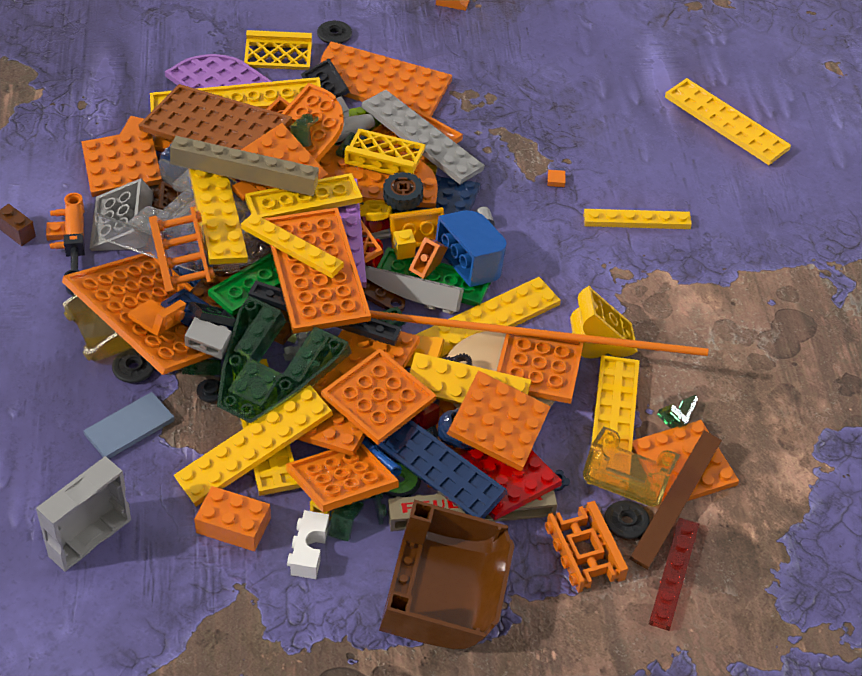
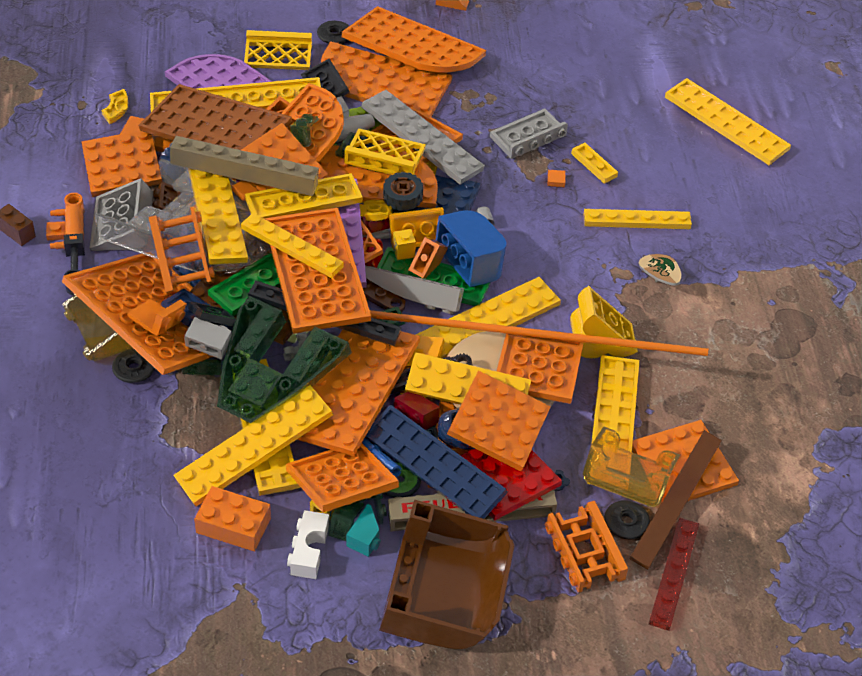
(84, 513): light grey tile -> none
(117, 106): none -> yellow tile
(129, 425): sand blue tile -> none
(208, 390): black piece -> none
(364, 533): none -> teal slope
(378, 396): orange plate -> none
(412, 42): none -> orange plate
(528, 133): none -> light grey bracket
(594, 163): none -> yellow plate
(661, 268): none -> shield
(675, 416): clear green bracket -> none

